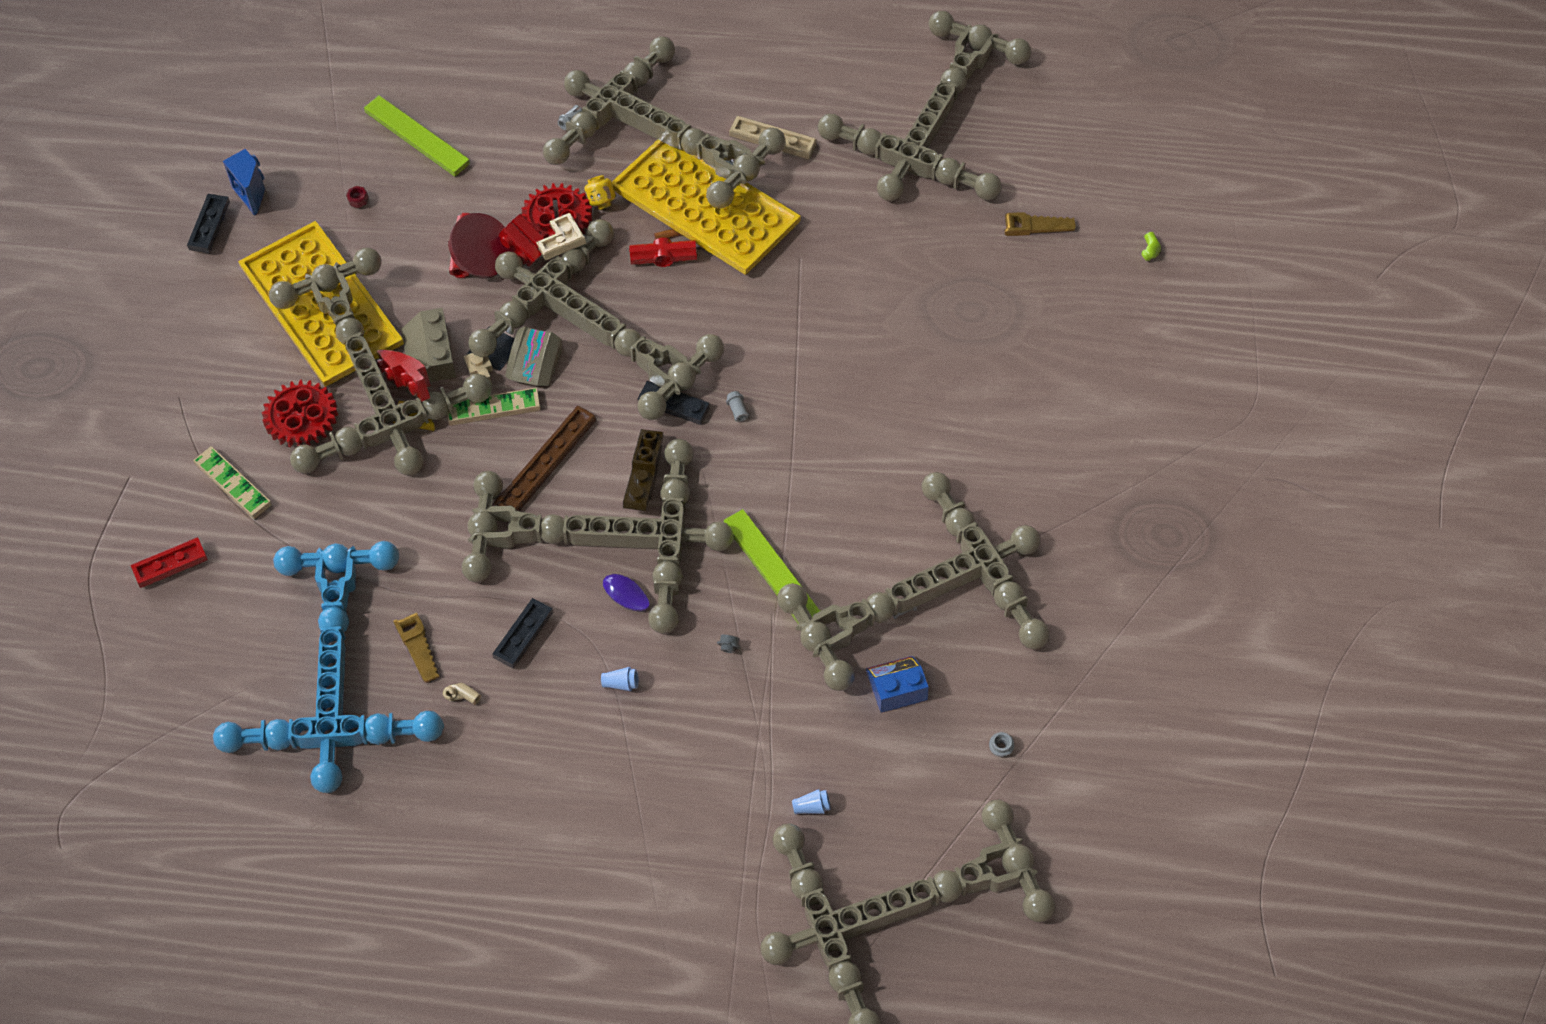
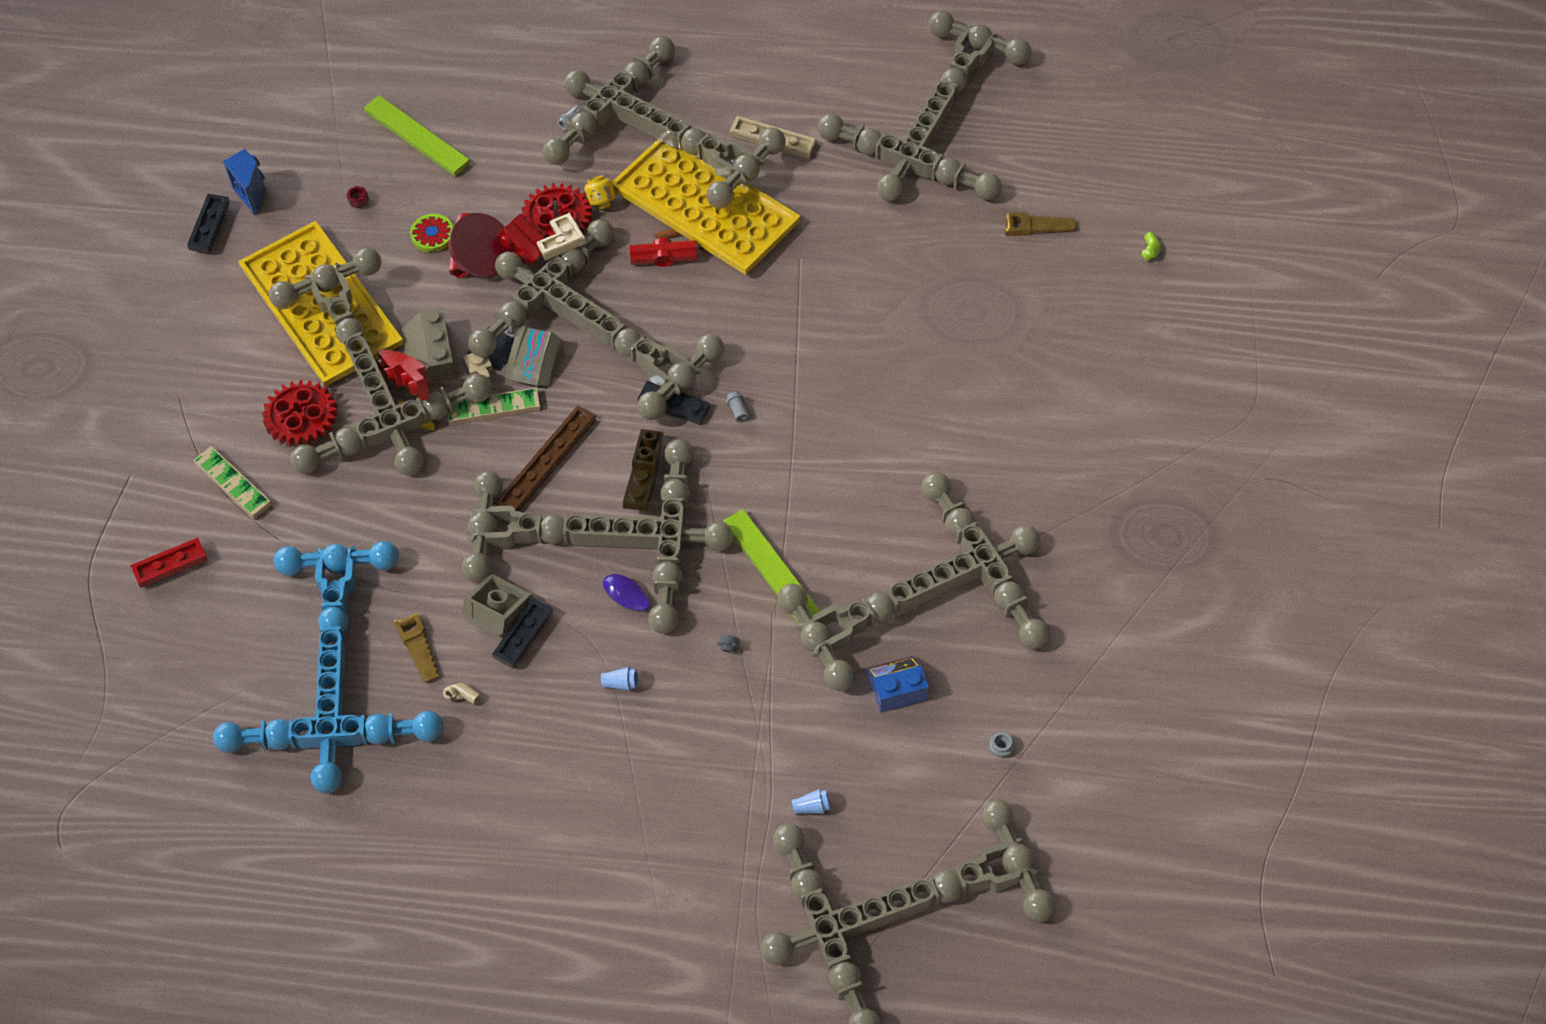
(431, 232): none -> tile
(494, 604): none -> dark tan slope

